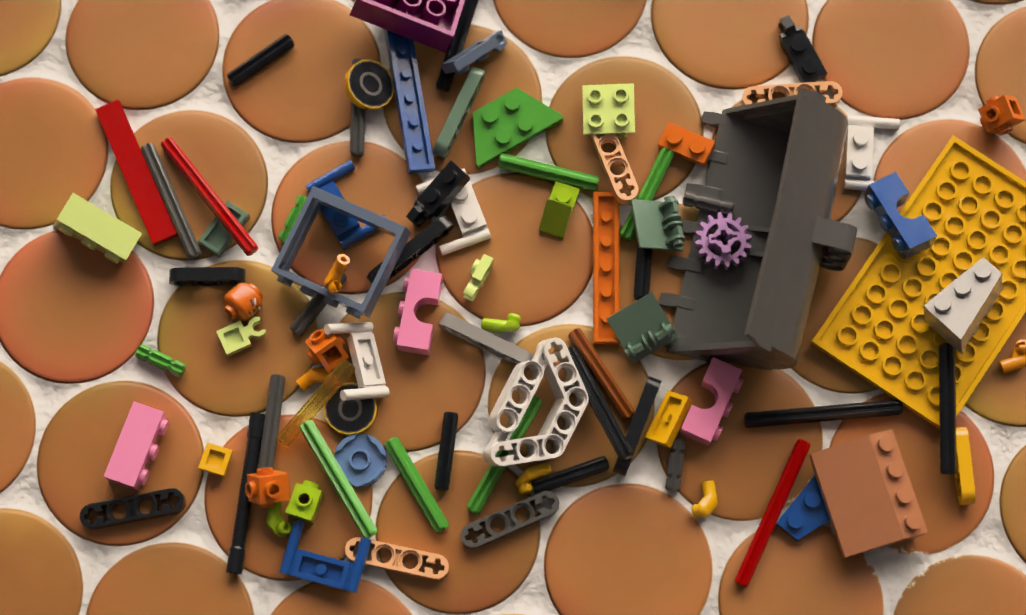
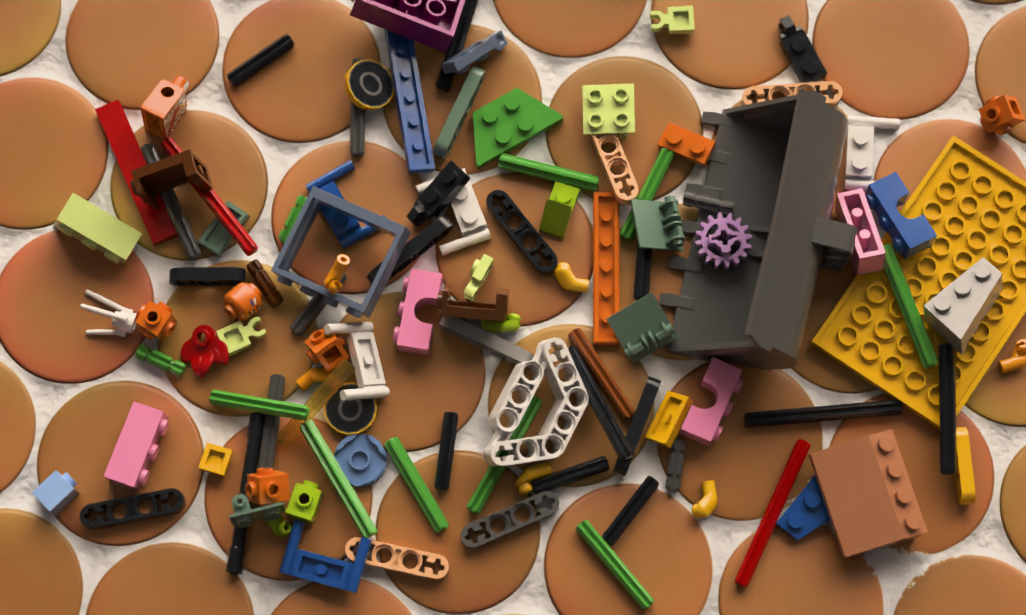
(56, 491): none -> light blue brick
(122, 320): none -> white plant
(161, 327): none -> orange brick
(165, 107): none -> orange torso
(169, 174): none -> reddish brown panel
(204, 354): none -> red plate
(245, 516): none -> sand green hinge
(259, 405): none -> bright green axle
(265, 283): none -> reddish brown axle
(473, 310): none -> reddish brown panel
(518, 234): none -> black beam
(568, 280): none -> yellow arm
(614, 564): none -> bright green axle
(630, 510): none -> black axle
(677, 20): none -> yellowish green plate
(868, 249): none -> bright pink brick
(909, 309): none -> bright green axle

